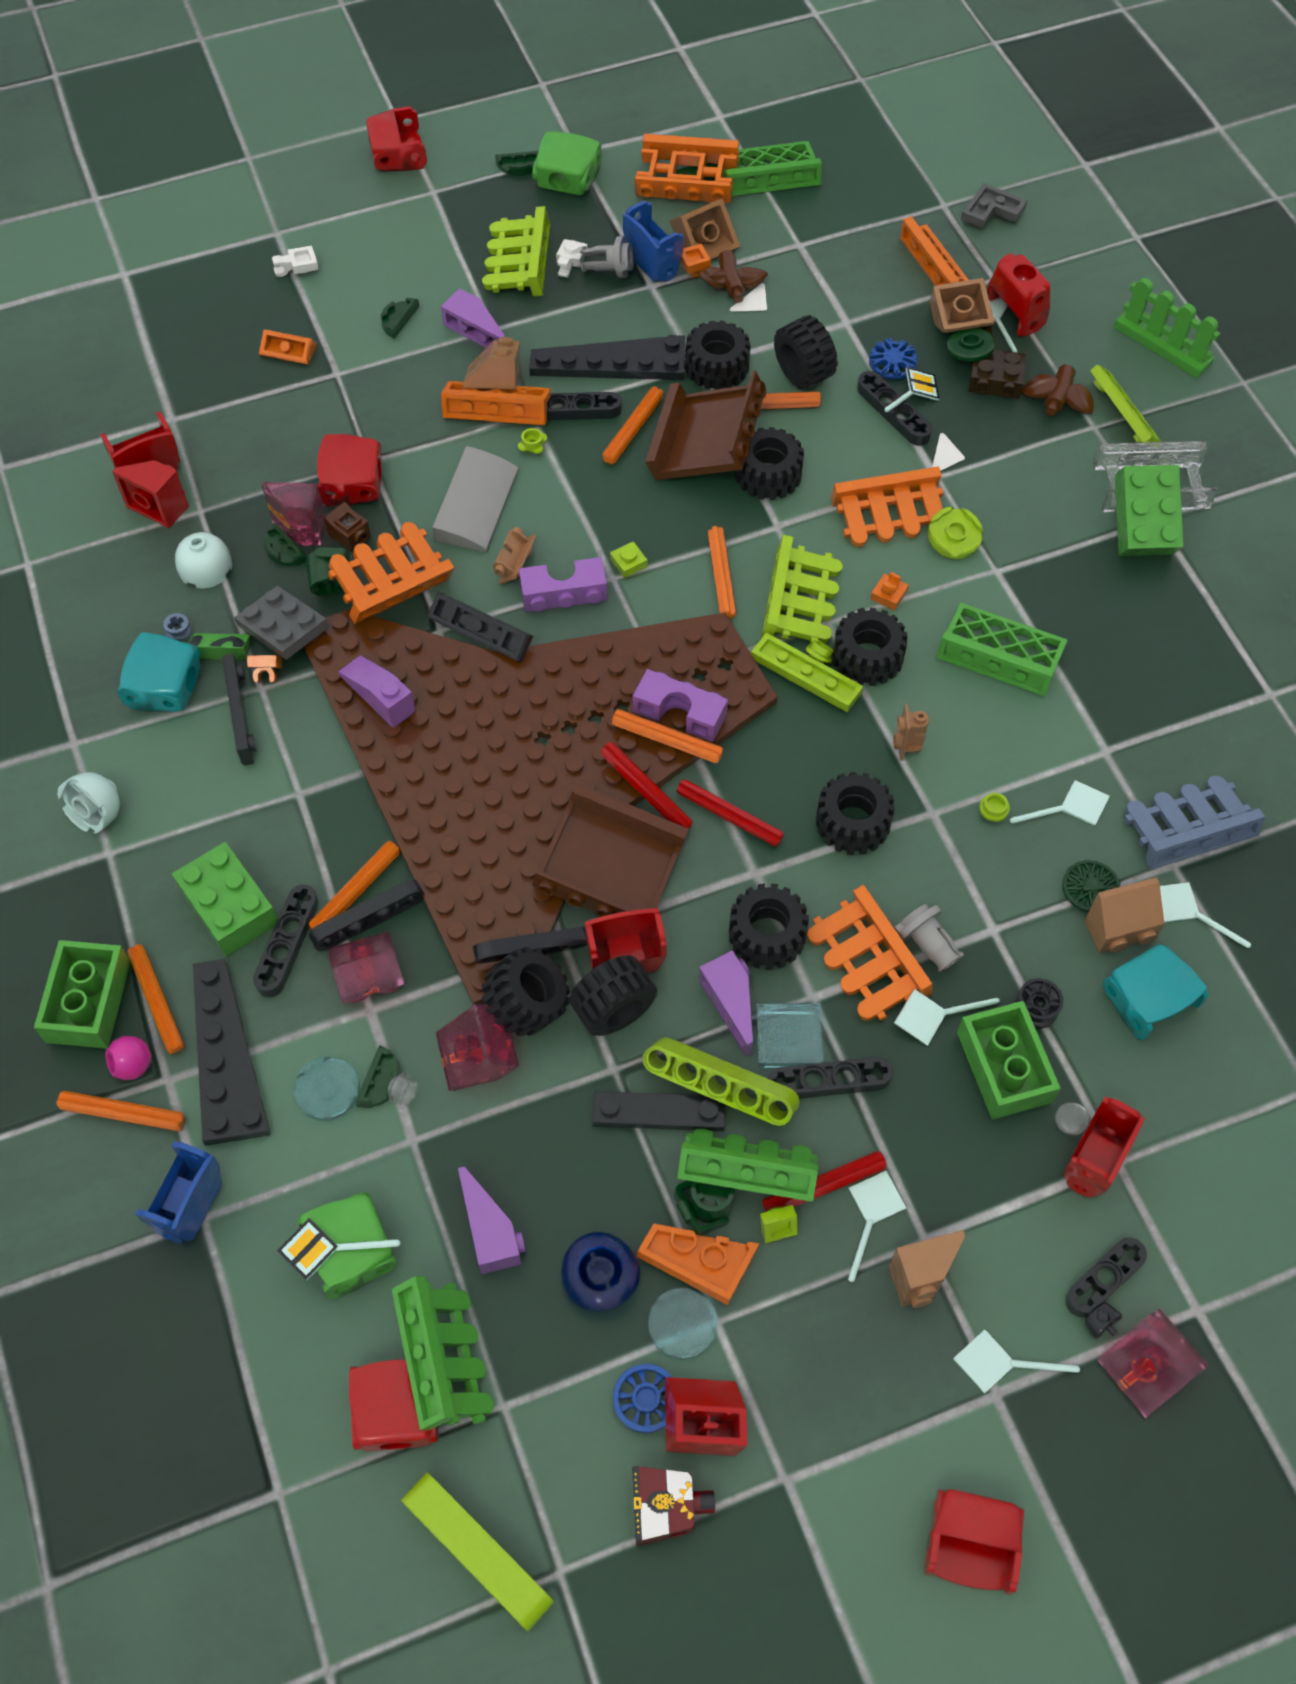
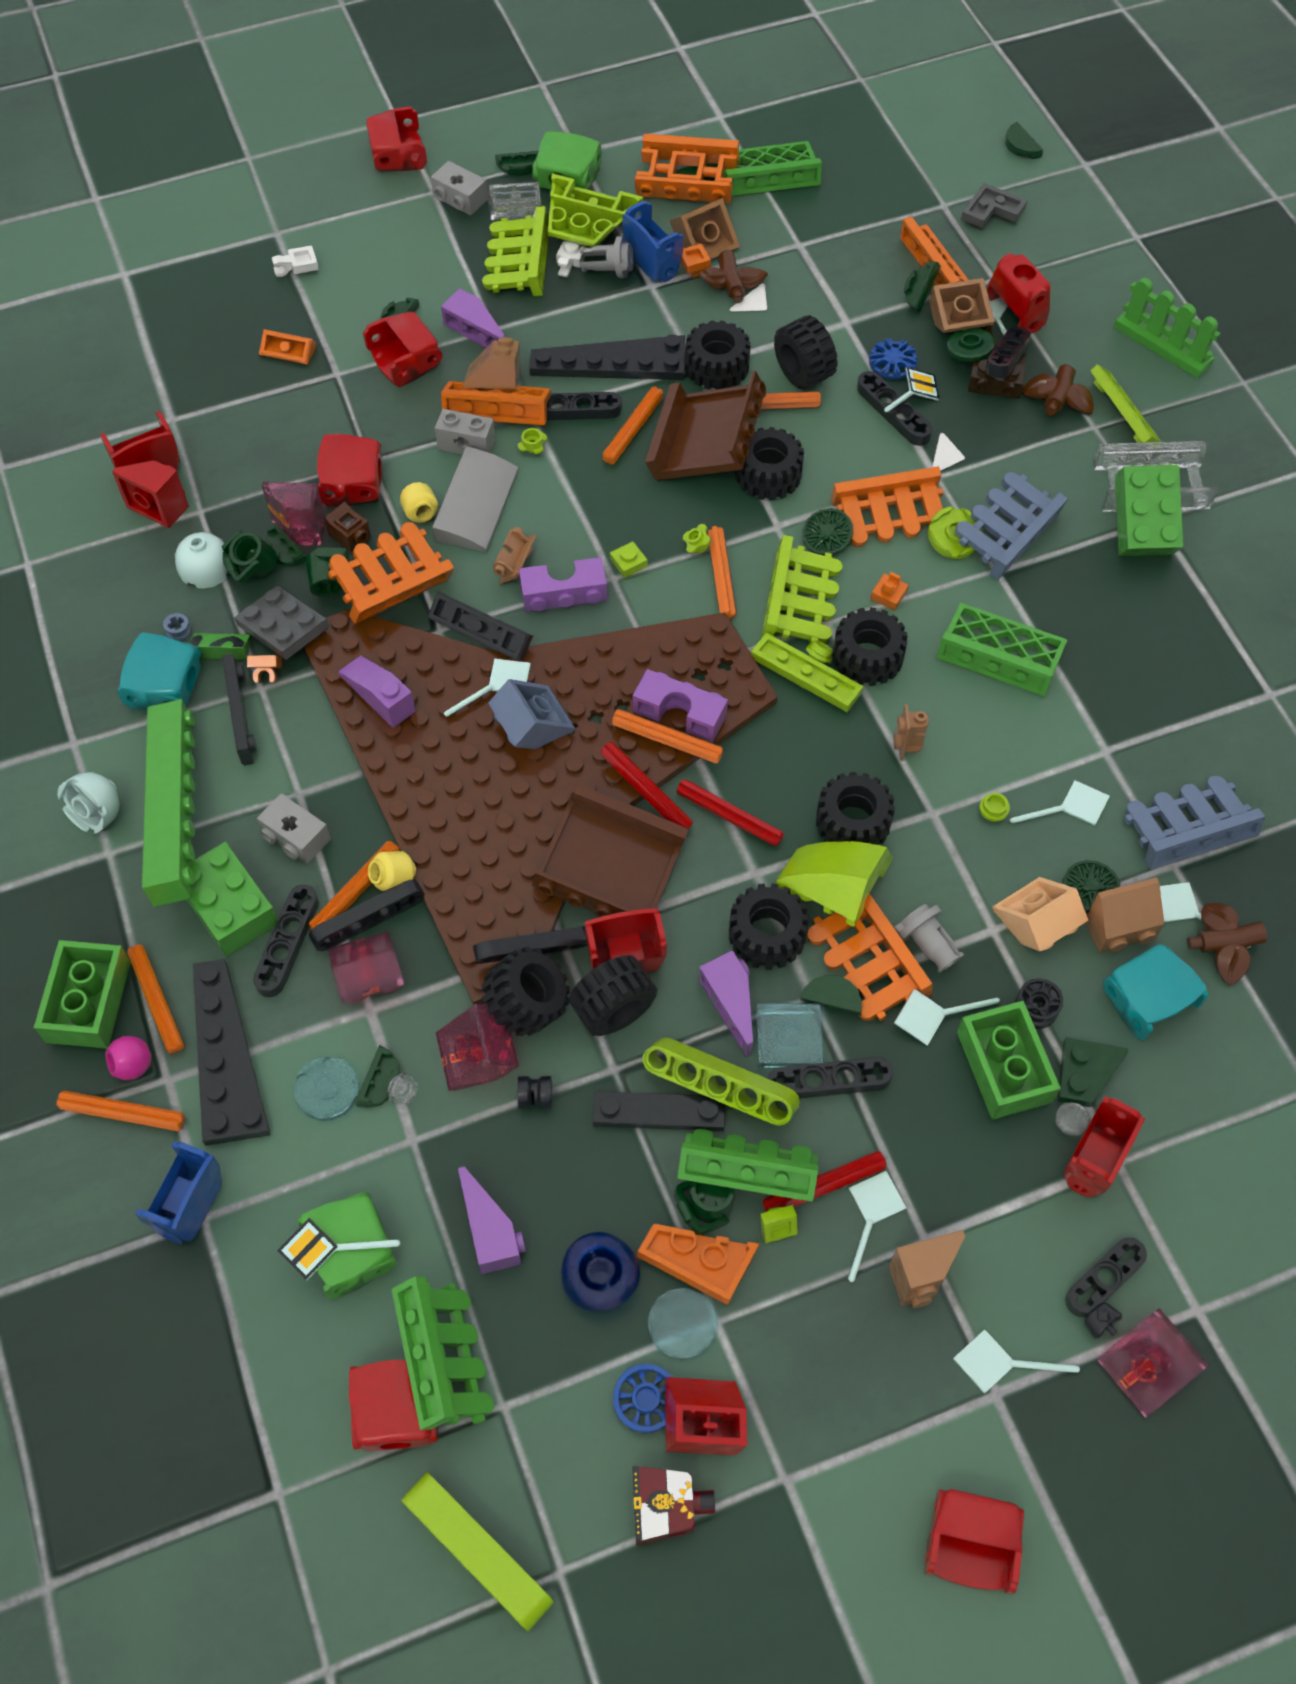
(168, 804): none -> bright green brick
(250, 554): none -> dark green piece
(293, 829): none -> light grey brick
(391, 869): none -> light yellow head
(403, 347): none -> red piece
(419, 502): none -> light yellow head
(458, 429): none -> light grey brick
(459, 188): none -> light grey brick
(501, 672): none -> light aqua piece
(513, 200): none -> clear brick
(529, 714): none -> sand blue slope
(542, 1092): none -> black wheel
(585, 214): none -> lime wedge
(697, 539): none -> lime plate
(828, 531): none -> dark green wheel
(834, 993): none -> dark green tile
(836, 875): none -> lime wedge
(919, 284): none -> dark green tile
(1004, 532): none -> sand blue fence
(1007, 352): none -> black beam
(1021, 142): none -> dark green tile
(1042, 913): none -> light nougat slope
(1086, 1070): none -> dark green wing
(1227, 940): none -> reddish brown plant

